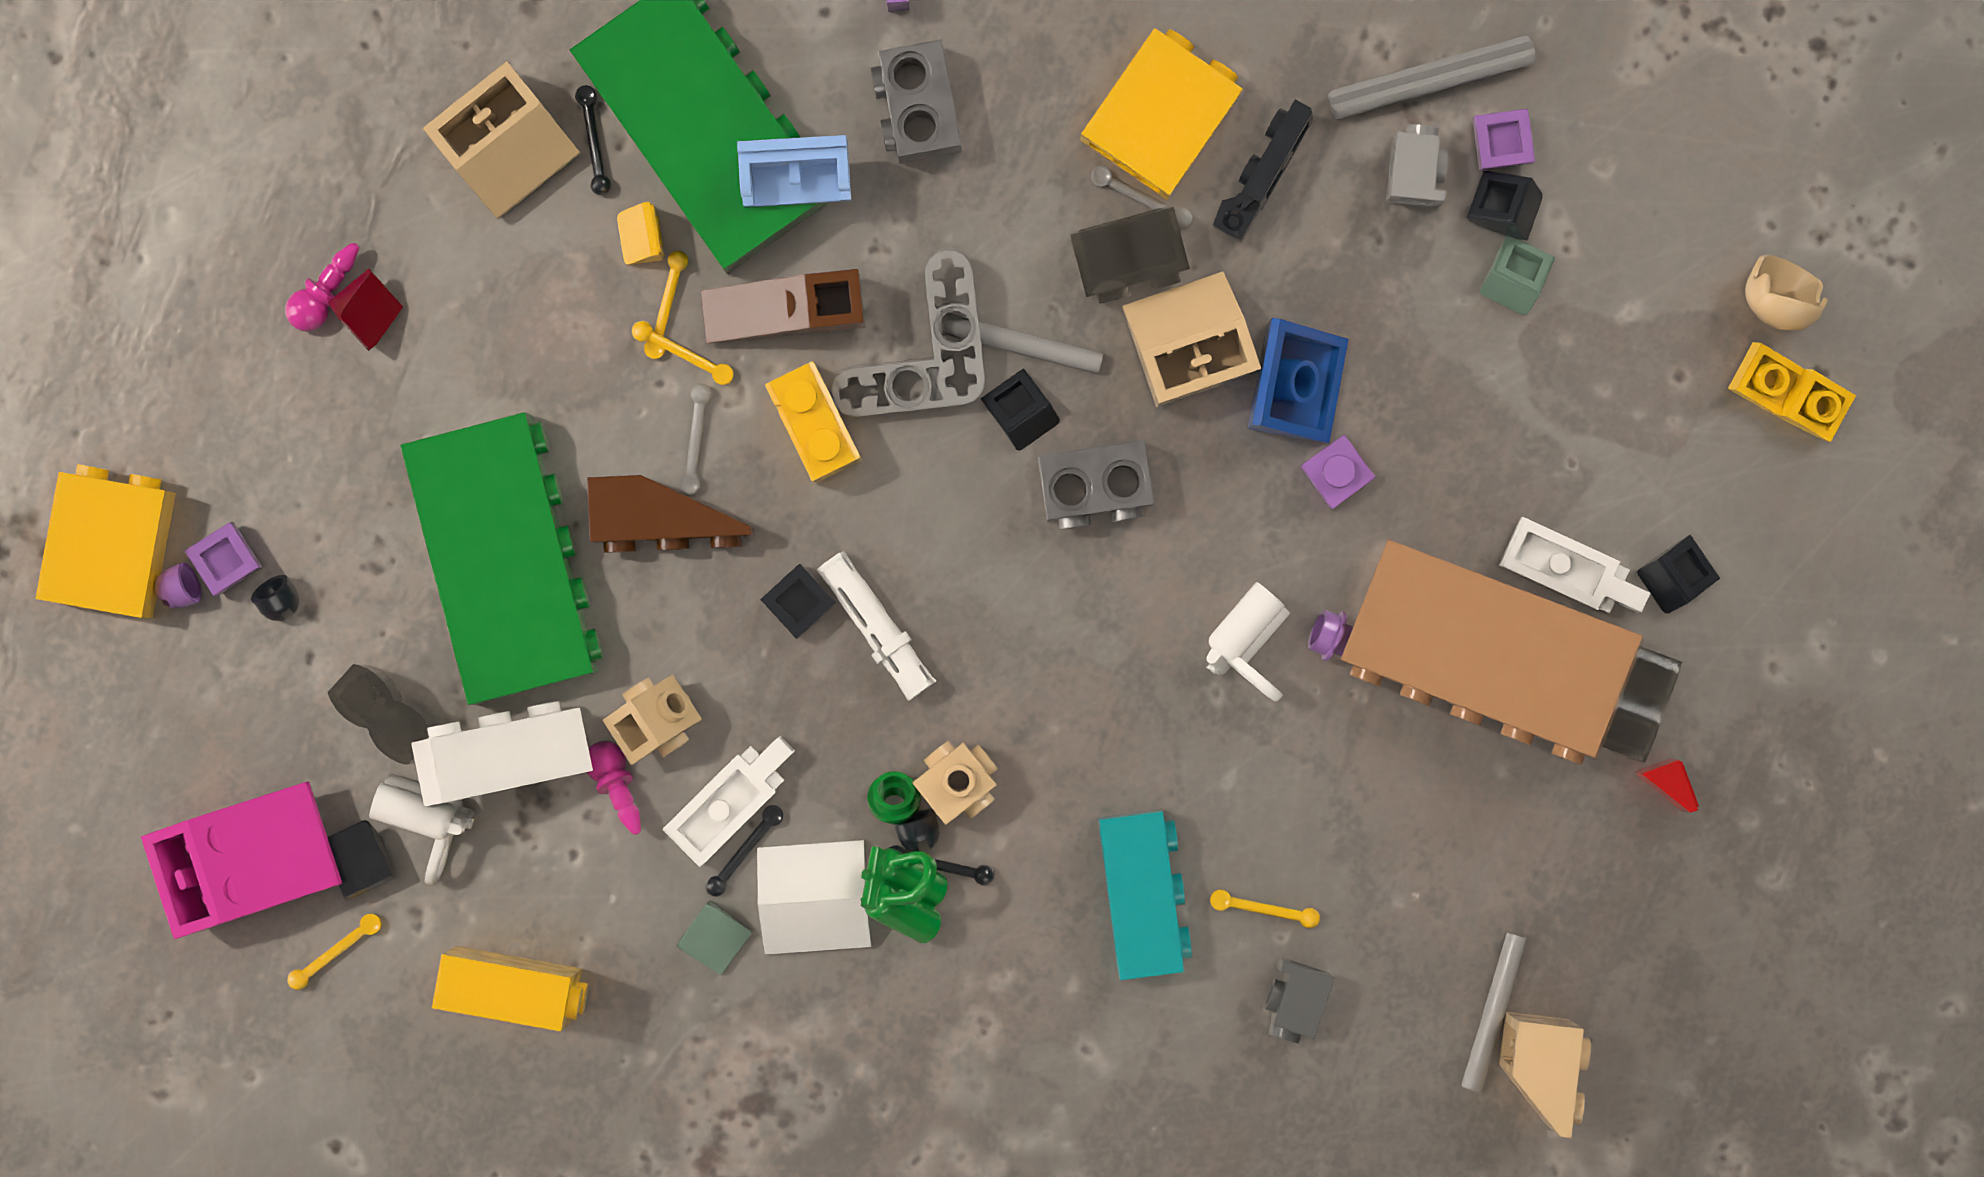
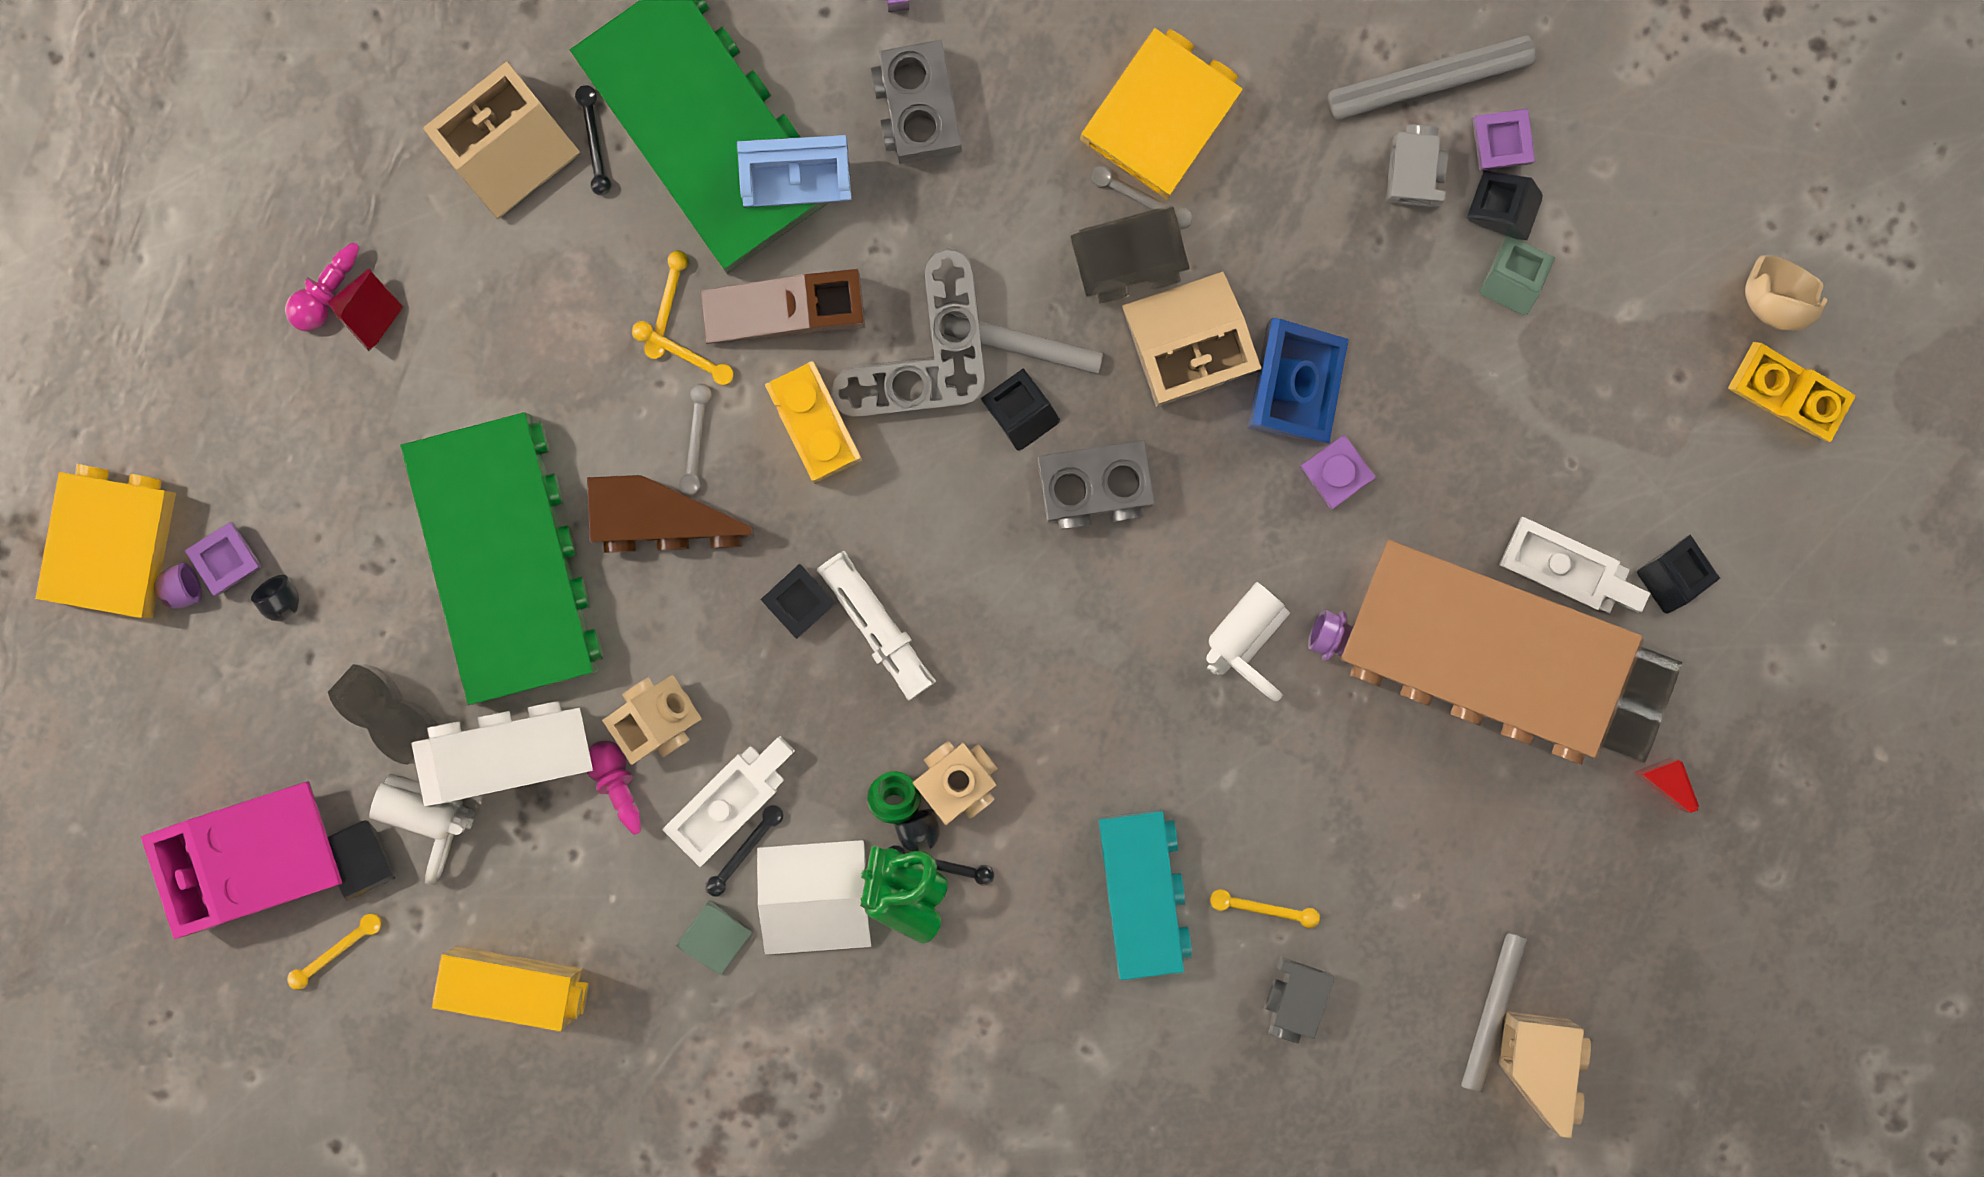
(640, 234): yellow slope -> none
(1264, 172): black hinge -> none

